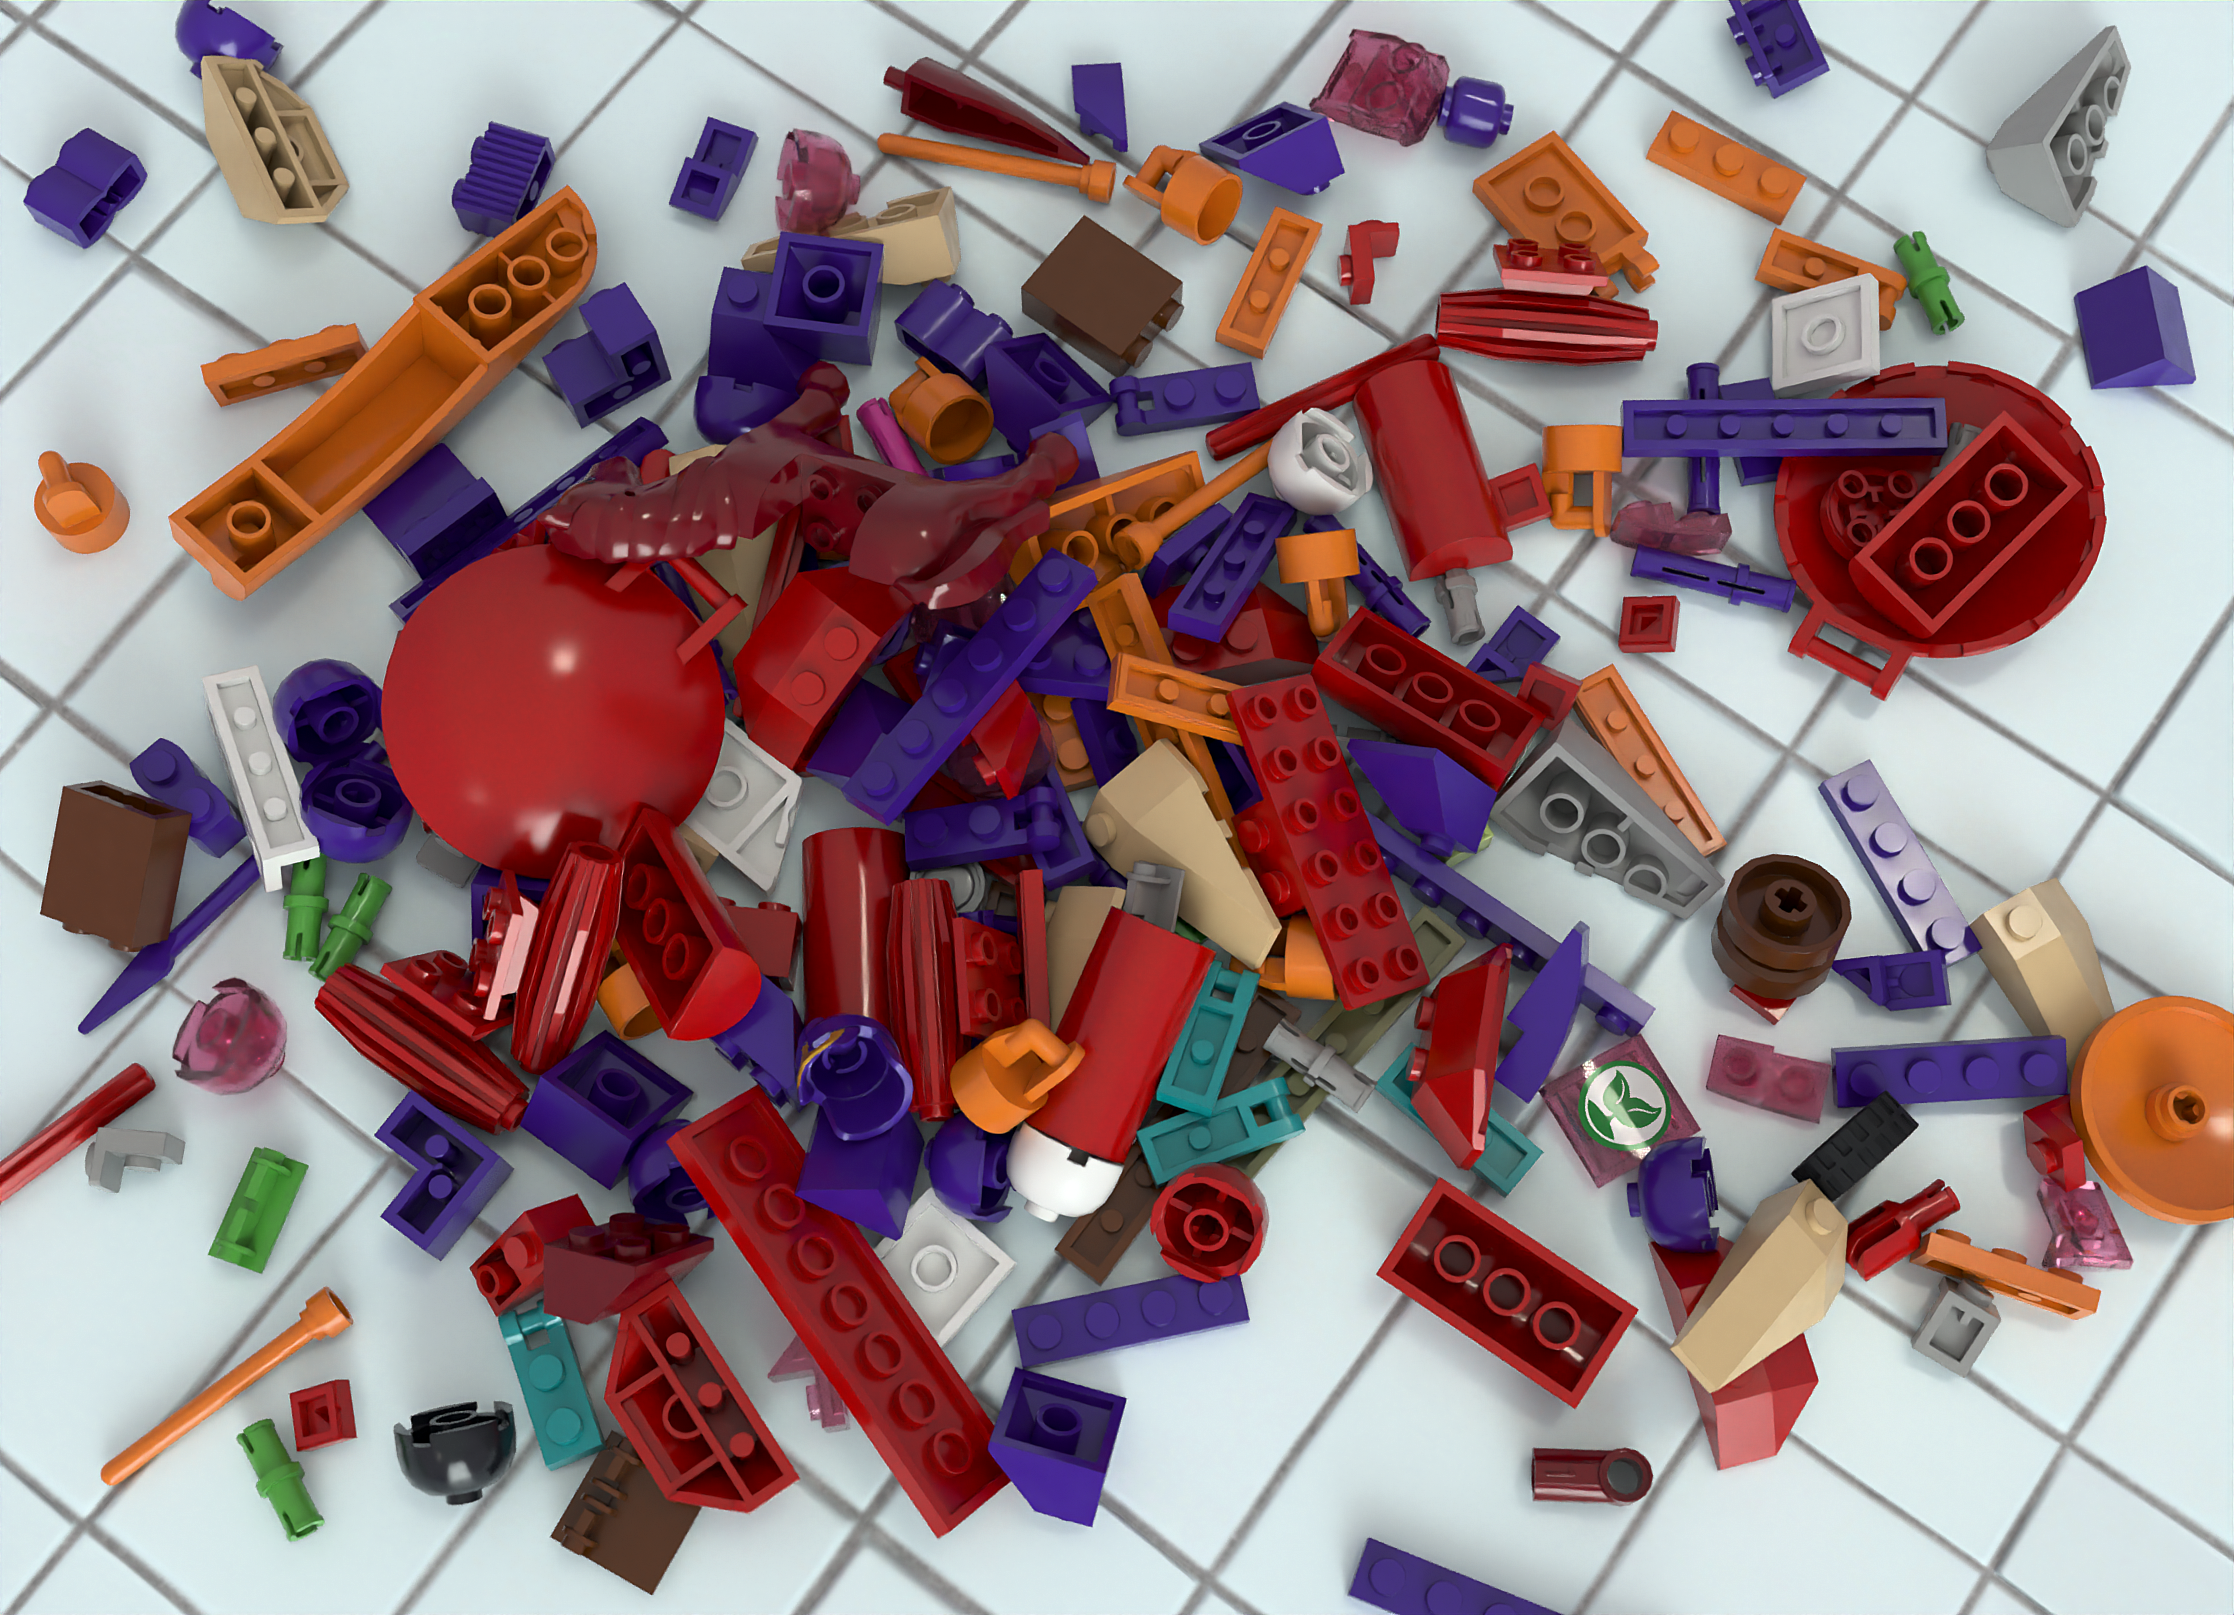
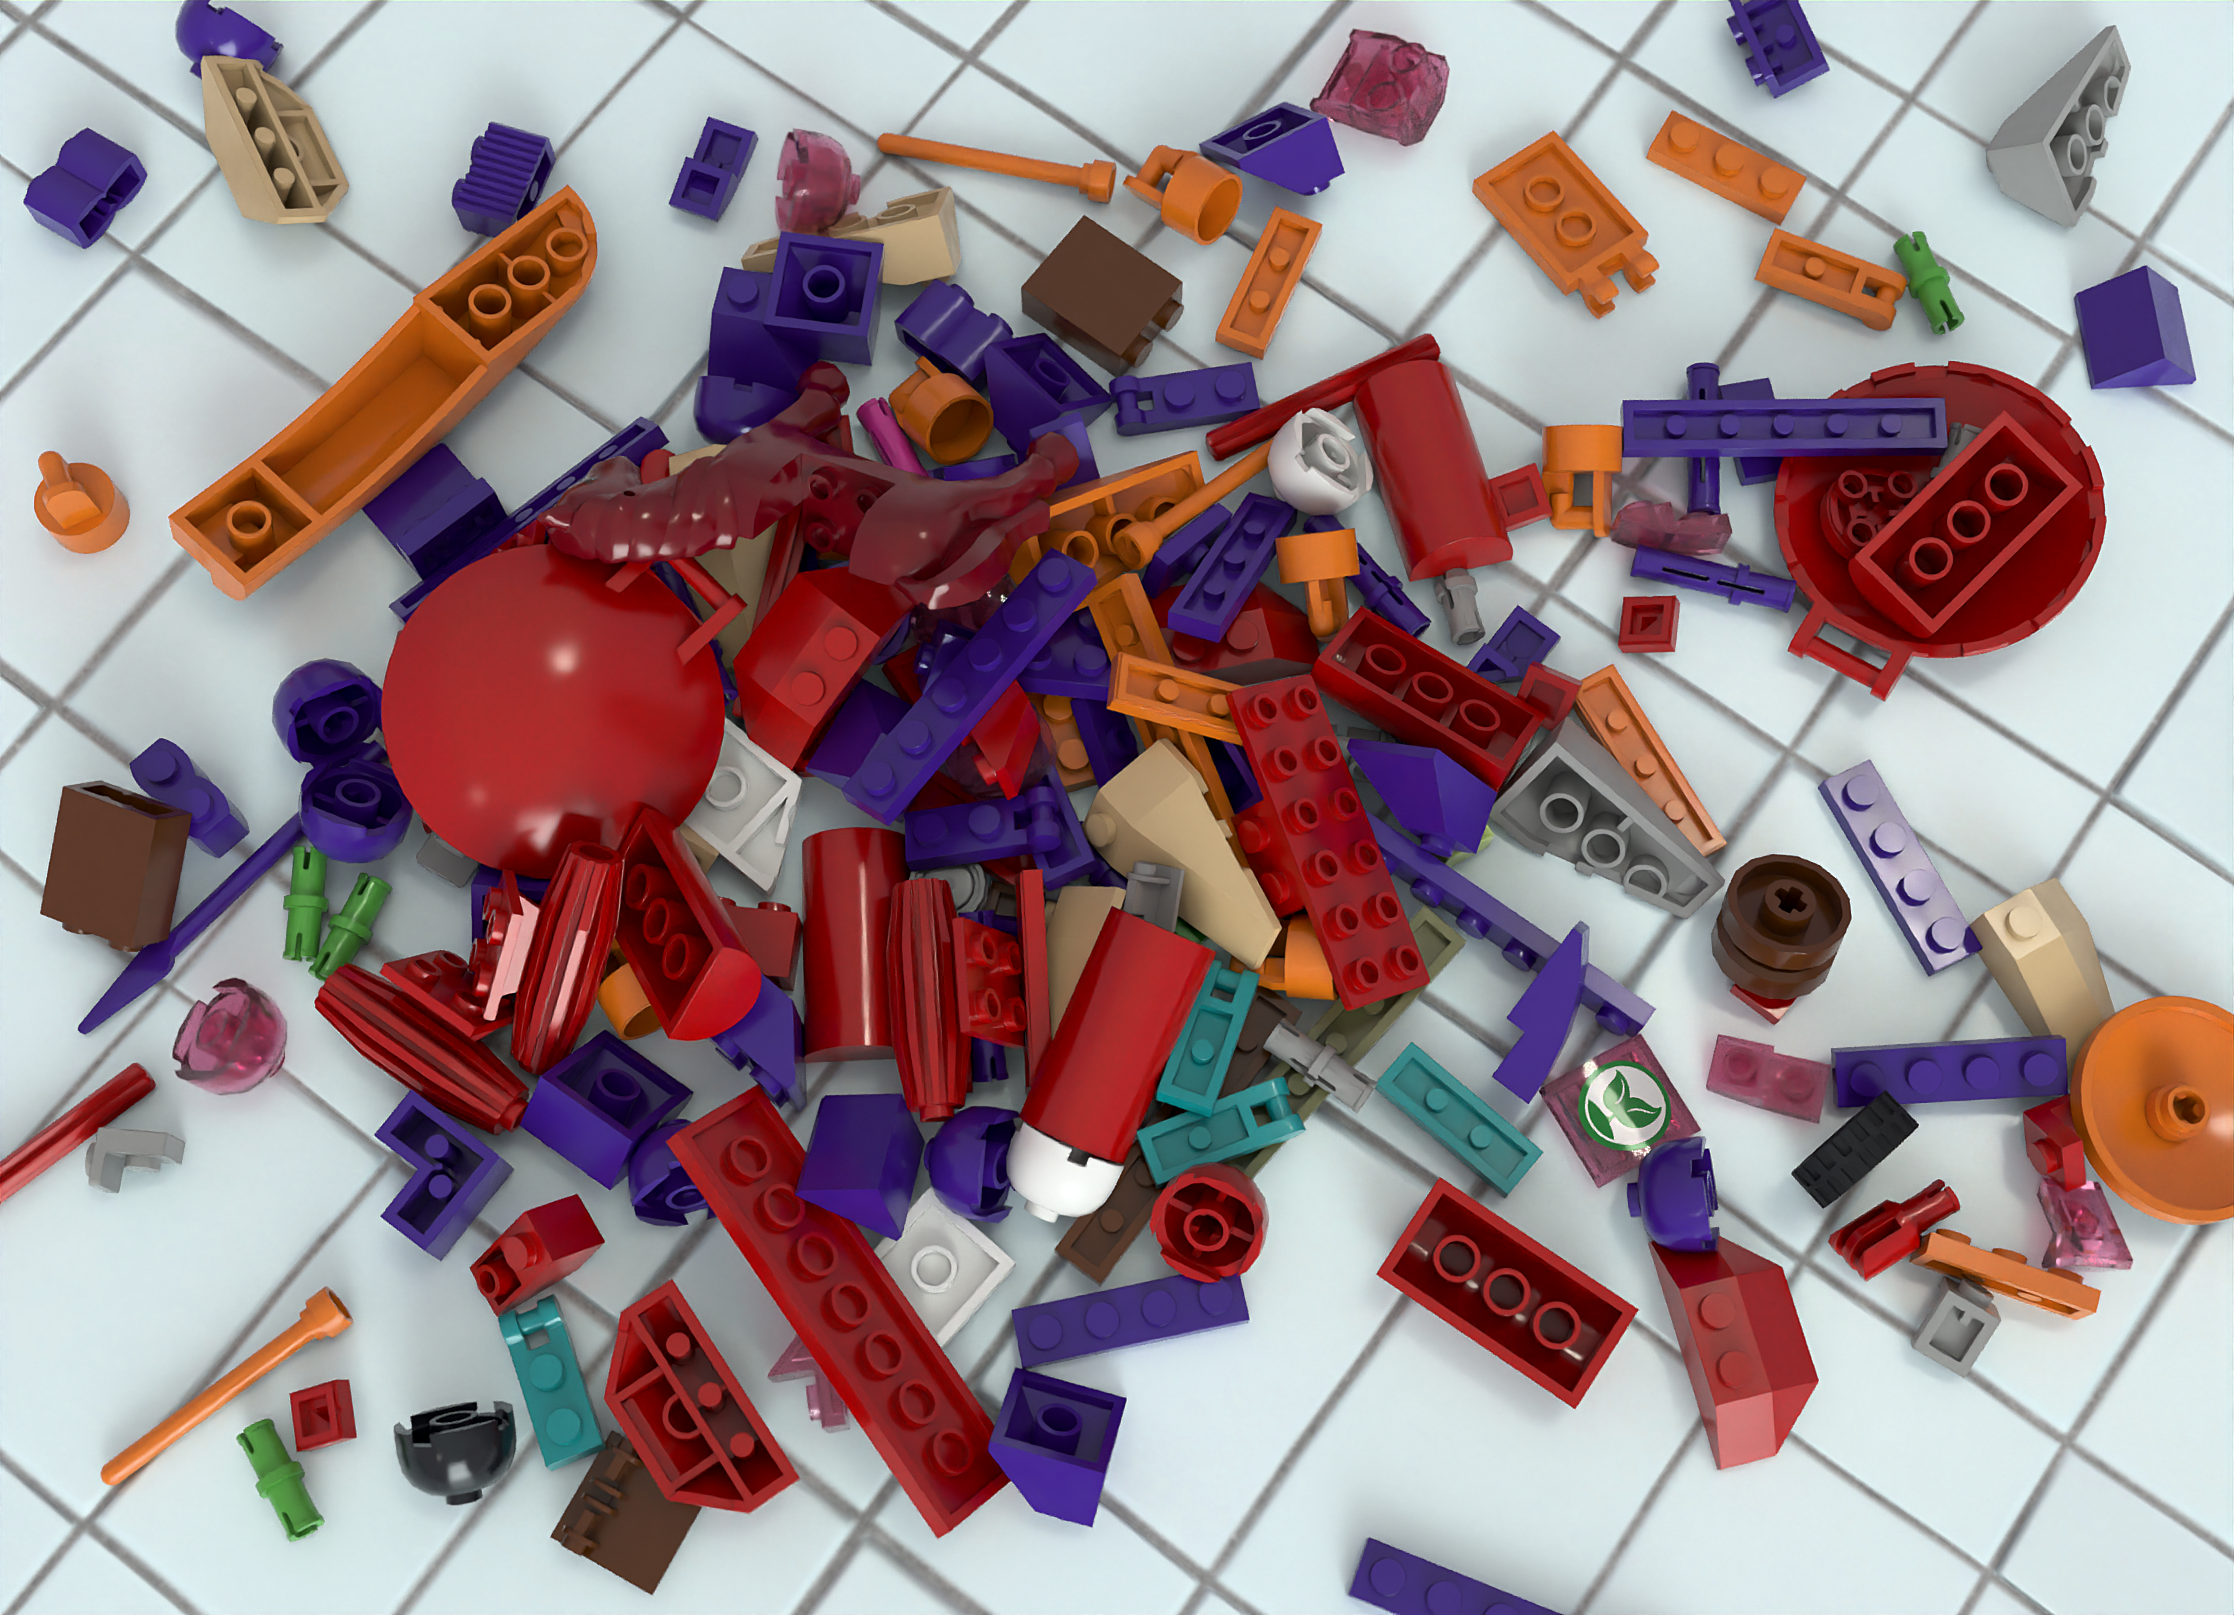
(258, 771): white fence -> none
(258, 1209): bright green hinge -> none
(284, 364): orange plate -> none
(612, 361): dark purple brick -> none
(616, 1264): dark red slope -> none
(854, 1073): dark purple helmet -> none
(969, 108): dark red piece -> none
(1005, 1080): orange piece -> none
(1101, 101): dark purple slope -> none
(1362, 244): red bracket -> none
(1459, 1053): red wedge -> none
(1474, 112): dark purple head -> none
(1545, 311): red plate -> none
(1583, 1477): dark red piece -> none
(1768, 1286): tan wedge -> none
(1825, 336): white plate -> none
(1900, 979): dark purple slope -> none

